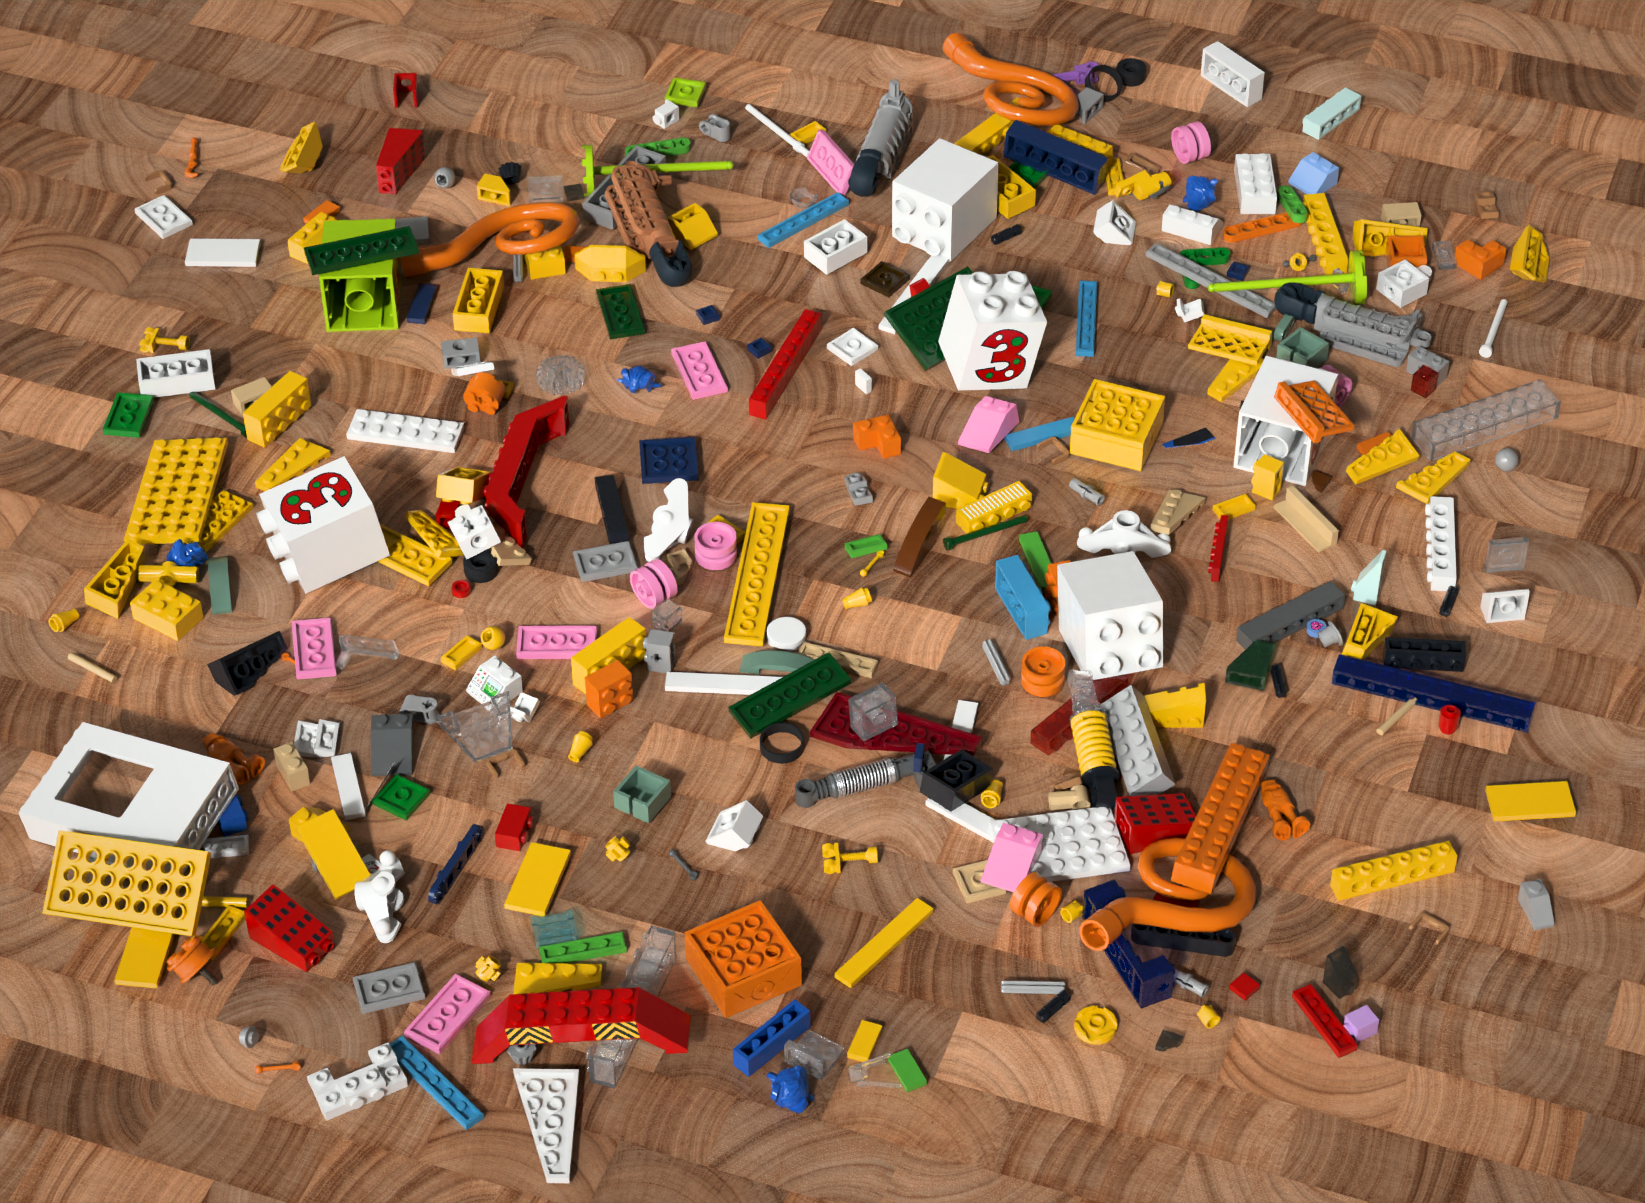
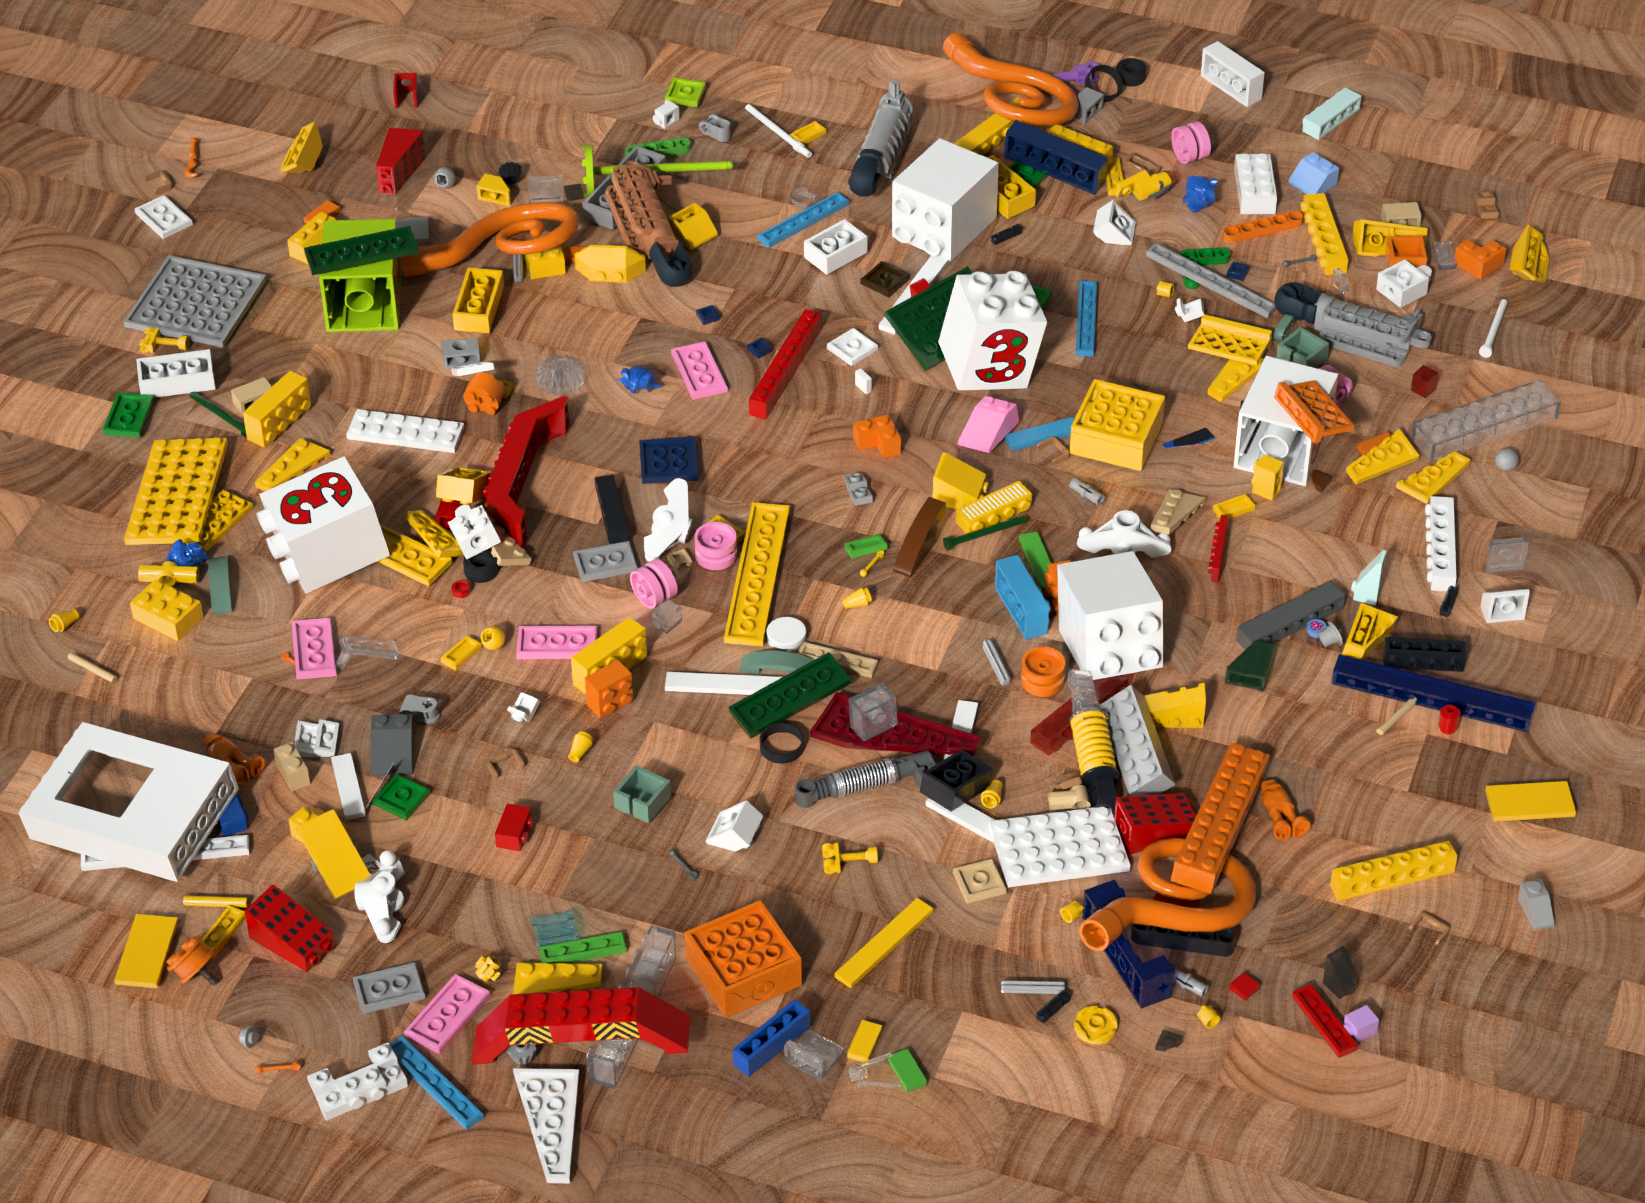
(116, 579): yellow wedge -> none
(119, 871): yellow piece -> none
(195, 300): none -> light grey plate
(223, 252): white tile -> none
(245, 666): black wedge -> none
(421, 303): dark blue tile -> none
(456, 863): dark blue piece -> none
(481, 729): clear wedge -> none
(493, 679): white slope -> none
(537, 879): yellow tile -> none
(617, 848): yellow gear -> none
(620, 311): dark green tile -> none
(660, 651): light grey brick -> none
(790, 1089): blue hair -> none
(831, 162): bright pink tile -> none
(919, 757): dark blue tile -> none
(1012, 857): bright pink slope -> none
(1036, 899): orange wheel -> none
(1191, 224): white slope -> none
(1278, 681): black axle -> none
(1292, 204): bright green beam -> none
(1303, 262): yellow plate -> none
(1307, 520): tan panel -> none
(1356, 278): lime piece -> none
(1421, 357): light grey brick -> none

